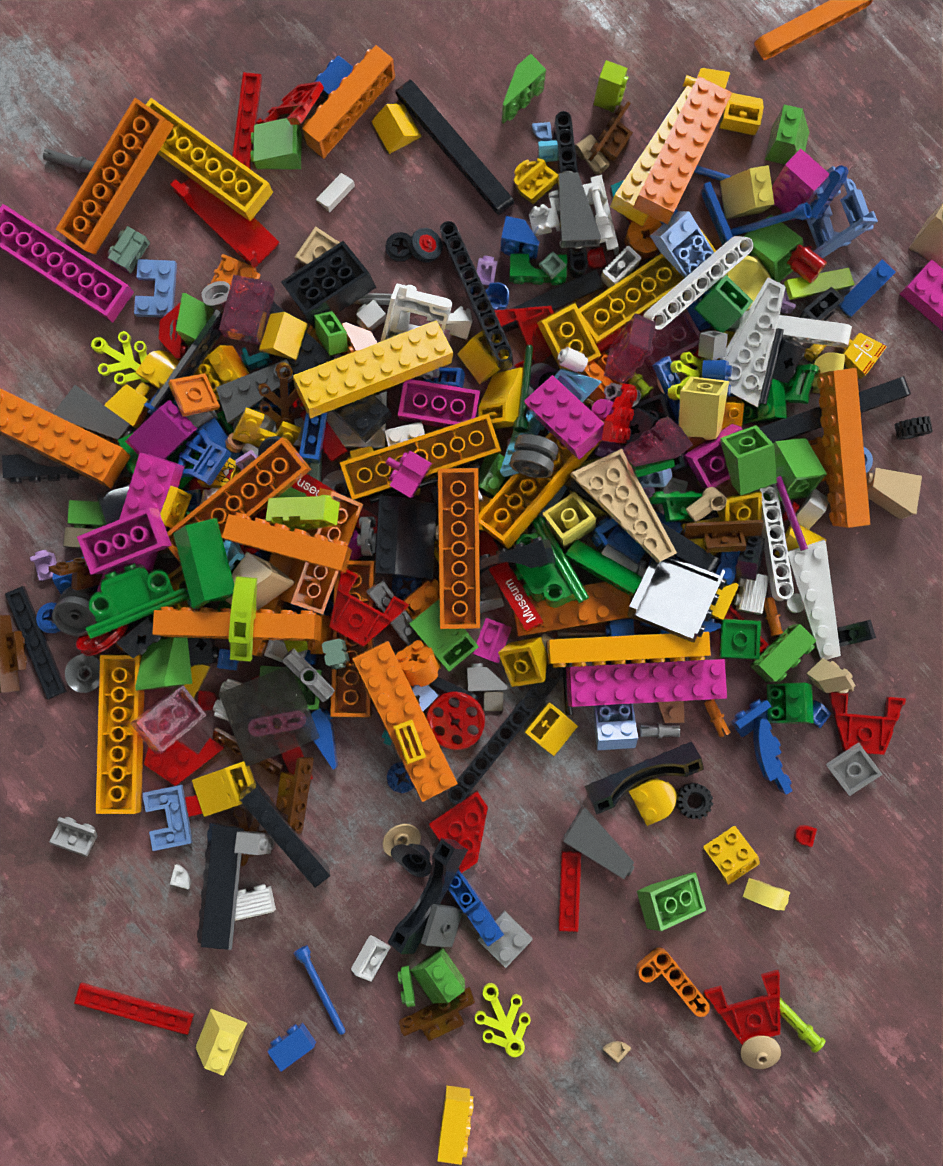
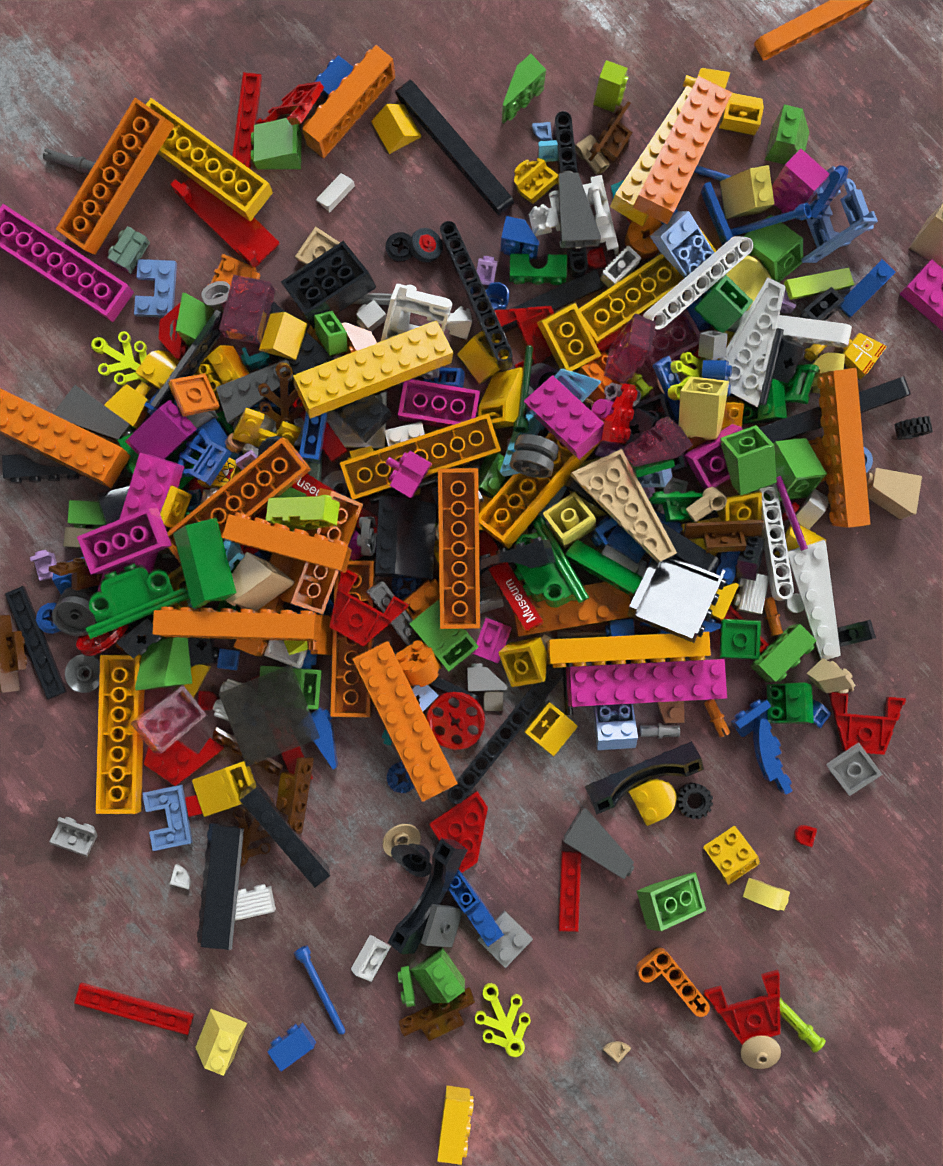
(242, 618): lime slope -> none
(253, 843): light grey brick -> none
(264, 731): clear pink beam -> none
(317, 684): light grey piece -> none
(335, 653): sand green brick -> none
(403, 725): yellow tile -> none
(552, 265): sand green tile -> none
(572, 359): white brick -> none
(806, 263): red piece -> none

